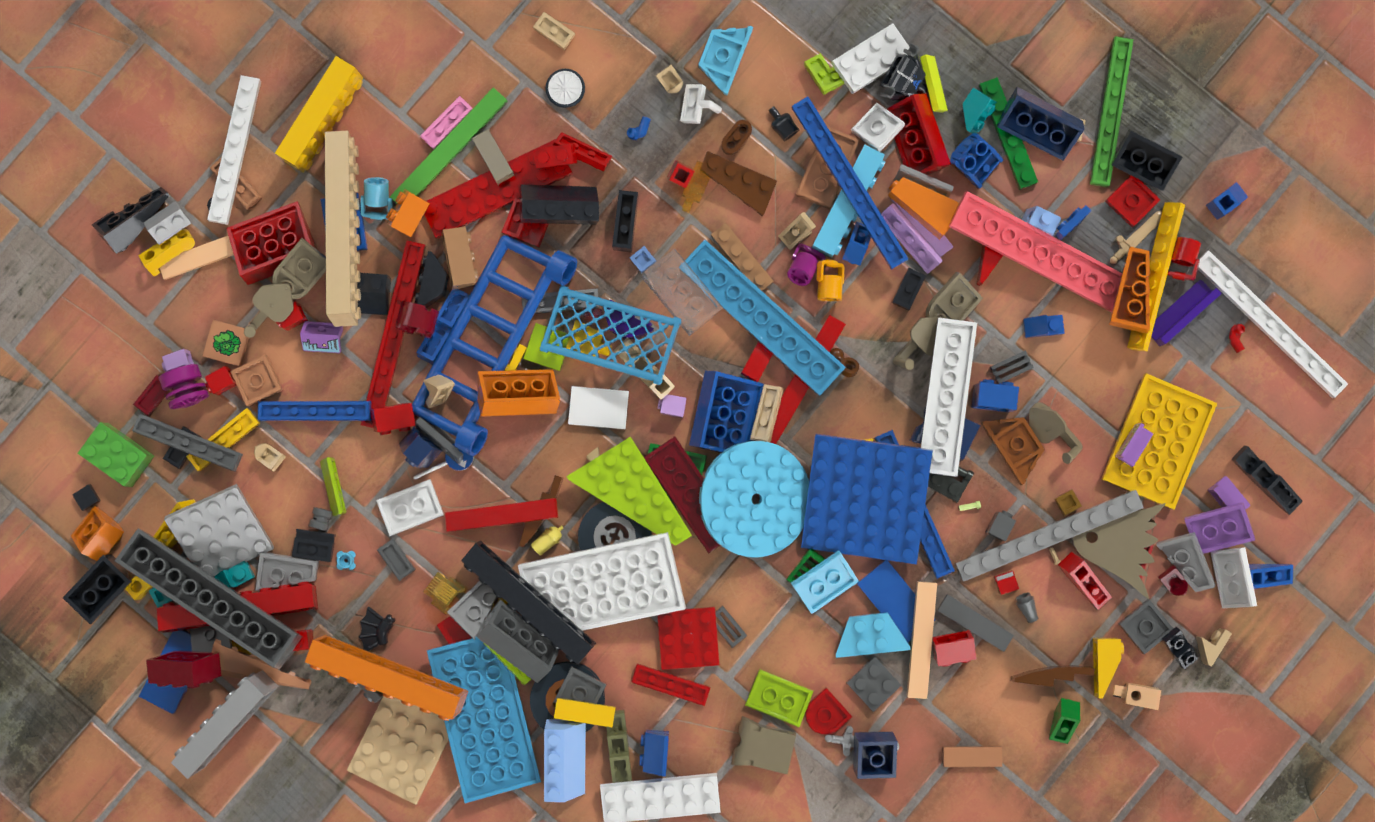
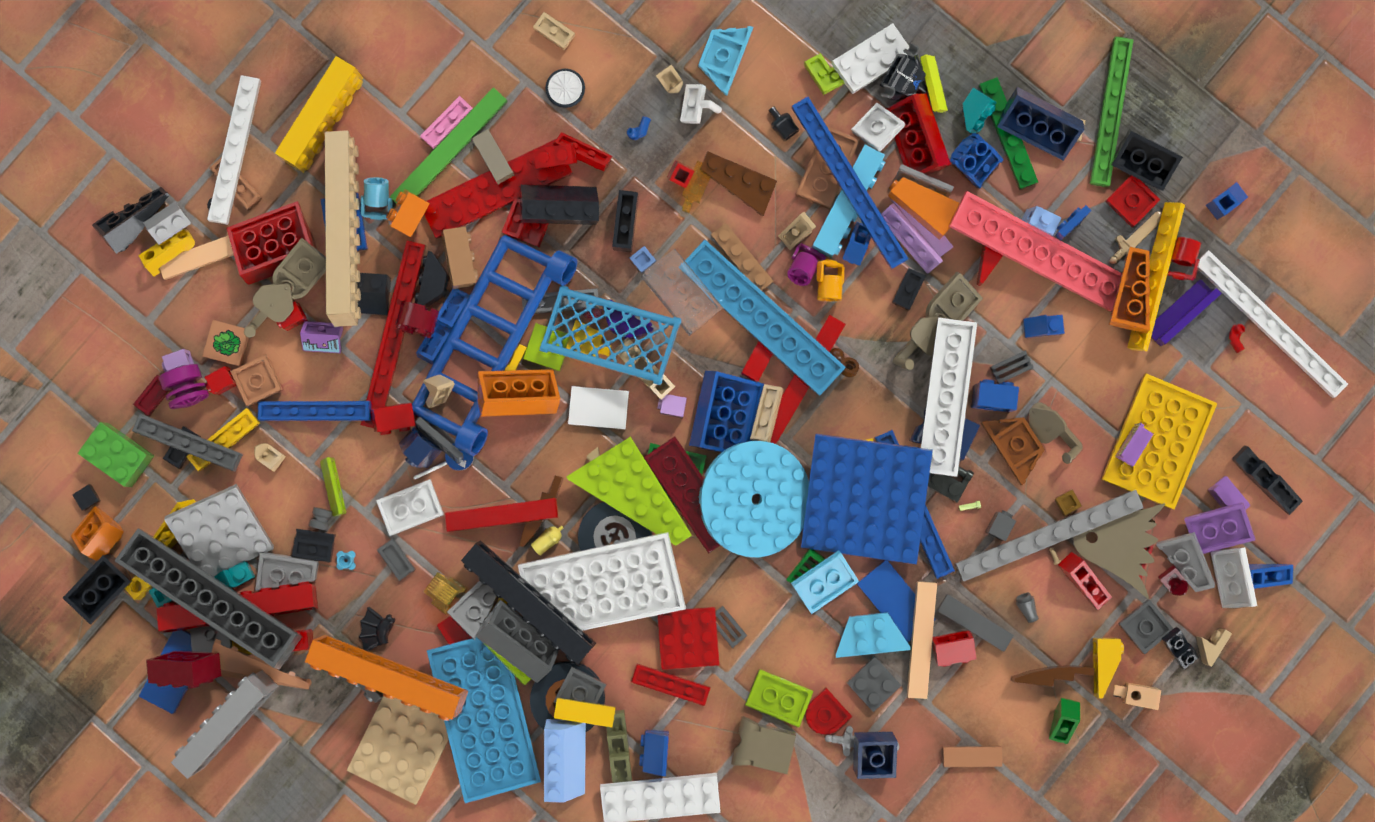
(736, 137): reddish brown plate -> none
(1006, 582): red tile -> none

